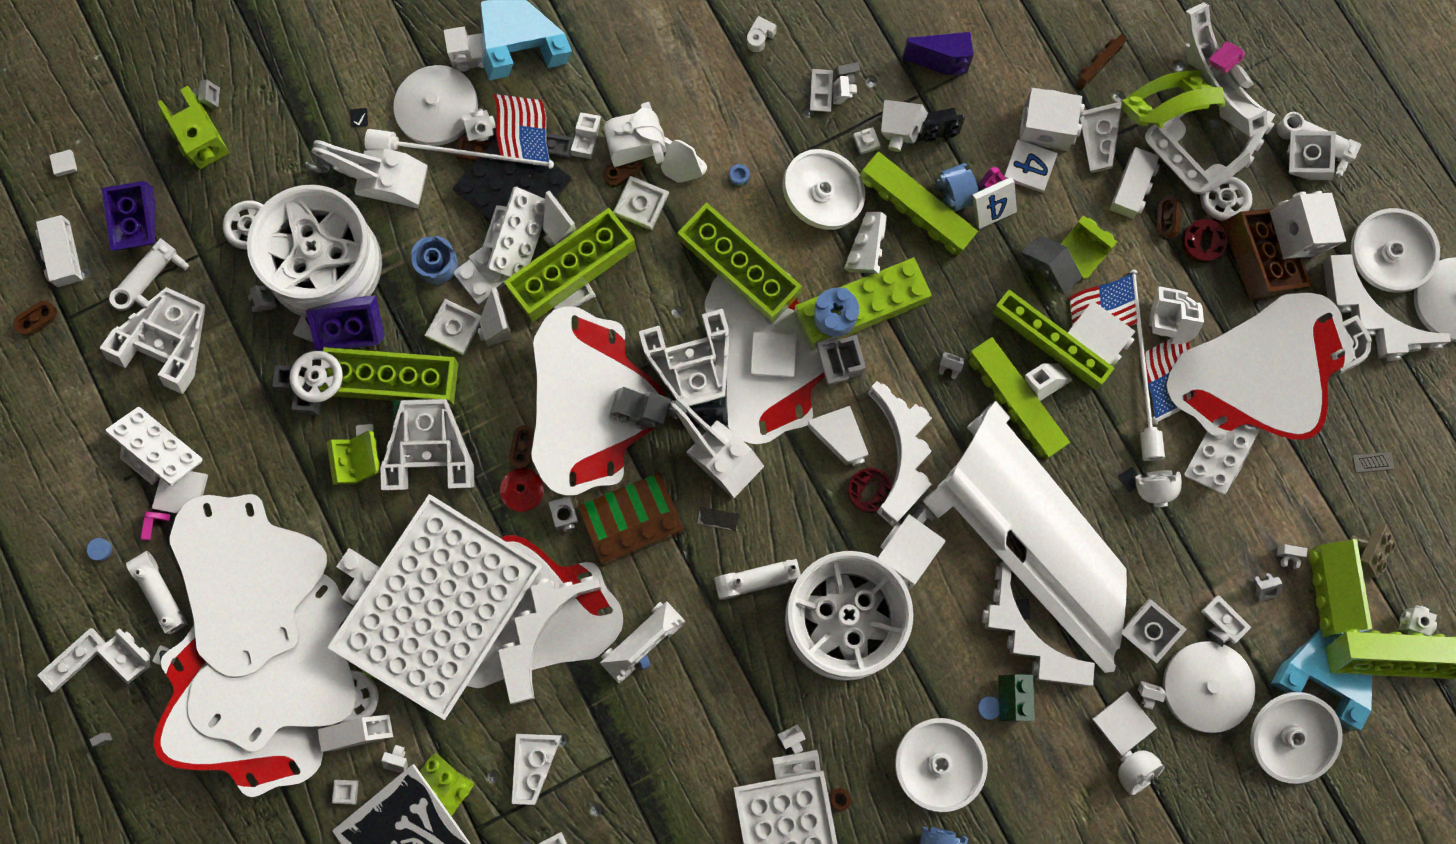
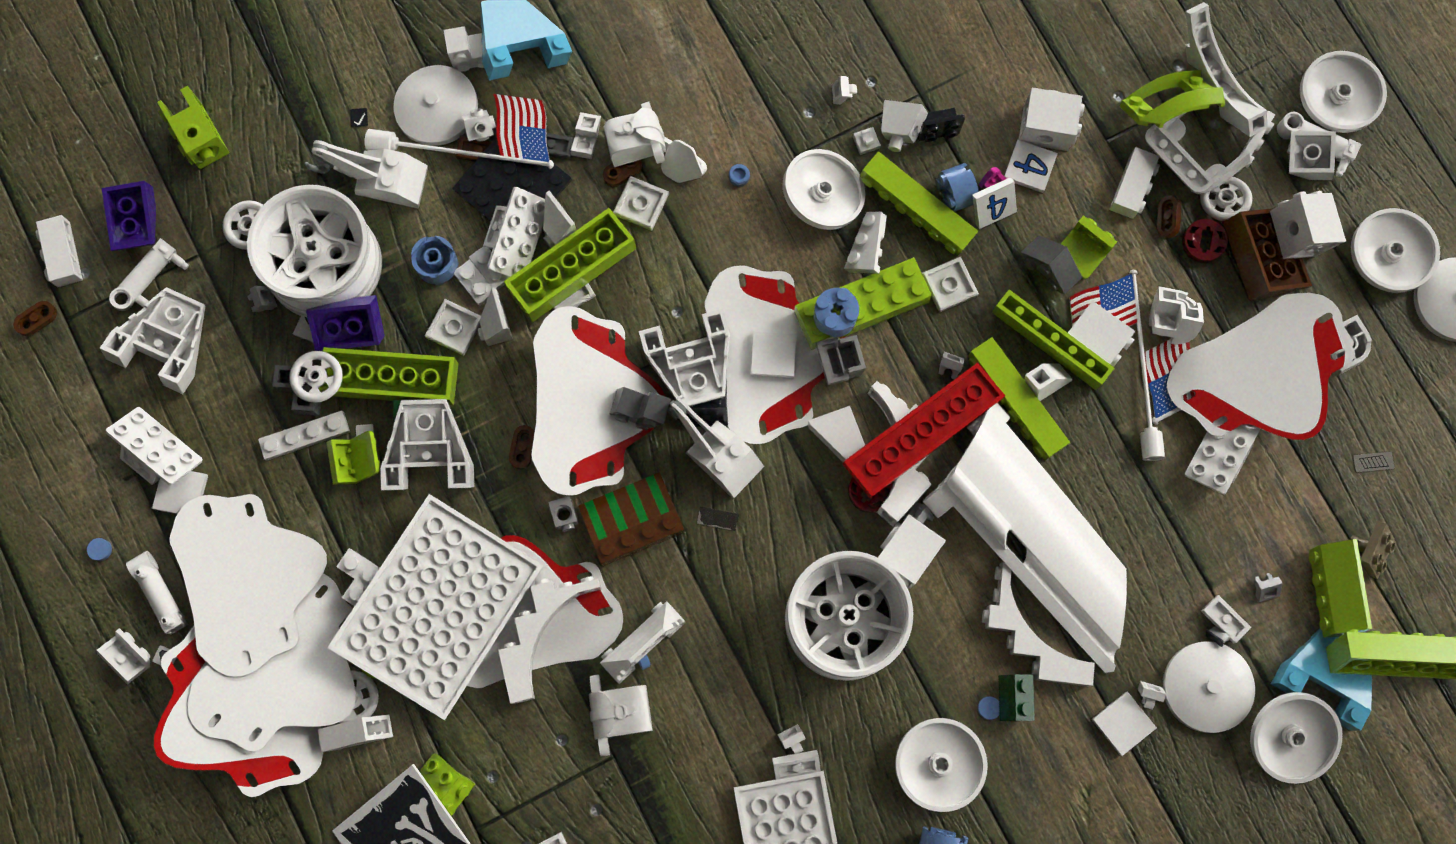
(63, 163): white tile -> none
(71, 660): white plate -> none
(100, 739): light grey piece -> none
(148, 523): dark pink tile -> none
(208, 93): light grey tile -> none
(304, 435): none -> white plate
(345, 792): white tile -> none
(396, 760): white tile -> none
(529, 497): red dish -> none
(532, 765): white wing -> none
(618, 712): none -> white piece
(739, 262): lime brick -> none
(756, 579): white piece -> none
(759, 32): white leg -> none
(821, 90): white slope -> none
(846, 802): reddish brown plate -> none
(848, 71): light grey tile -> none
(923, 430): none -> red plate
(941, 53): dark purple slope -> none
(950, 284): none -> white tile
(1024, 608): black sticker -> none
(1100, 61): reddish brown plate -> none
(1100, 135): white wing -> none
(1128, 479): black sticker -> none
(1138, 770): white cylinder -> none
(1153, 630): white slope -> none
(1159, 487): white cylinder -> none
(1226, 57): dark pink tile -> none
(1241, 76): white tile -> none
(1291, 552): white tile -> none
(1343, 91): none -> white dish
(1391, 335): white arch -> none
(1418, 621): white brick -> none

